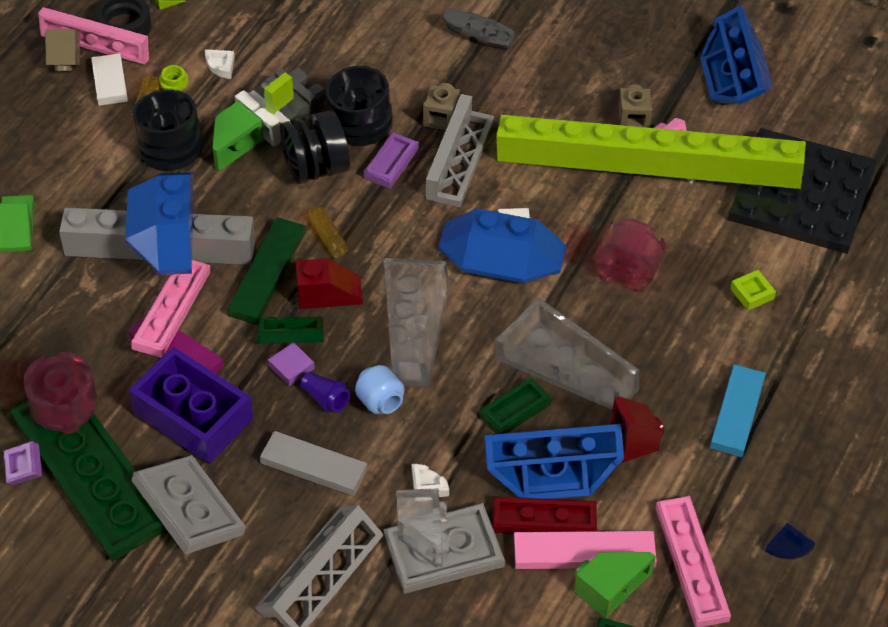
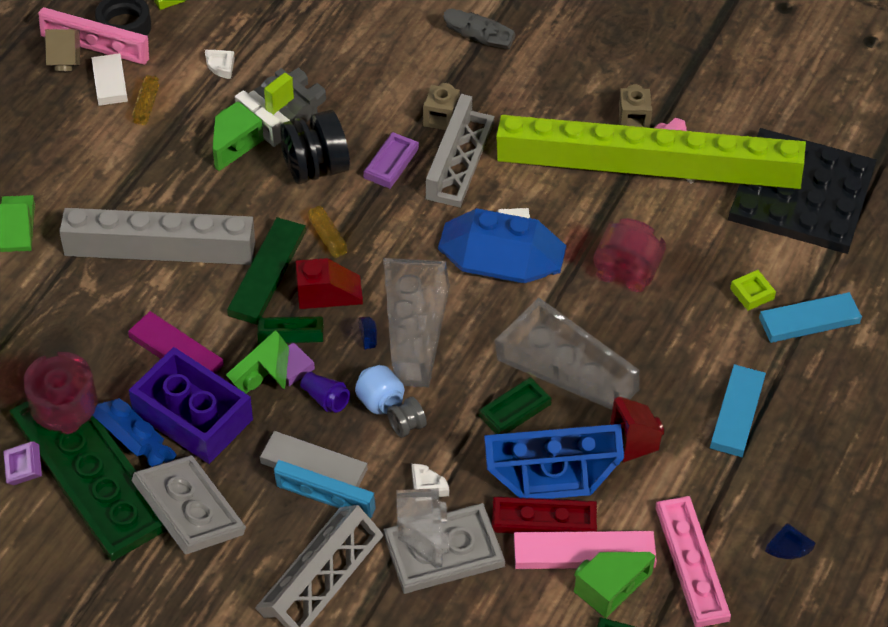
(133, 431): none -> blue plate
(162, 222): blue wedge -> none
(167, 129): black wheel -> none
(169, 310): bright pink tile -> none
(173, 78): lime plate -> none
(267, 358): none -> bright green slope
(322, 488): none -> dark azure tile
(361, 103): black wheel -> none
(368, 332): none -> clear blue tile
(406, 417): none -> dark grey wheel
(734, 60): blue wedge -> none
(810, 317): none -> dark azure tile

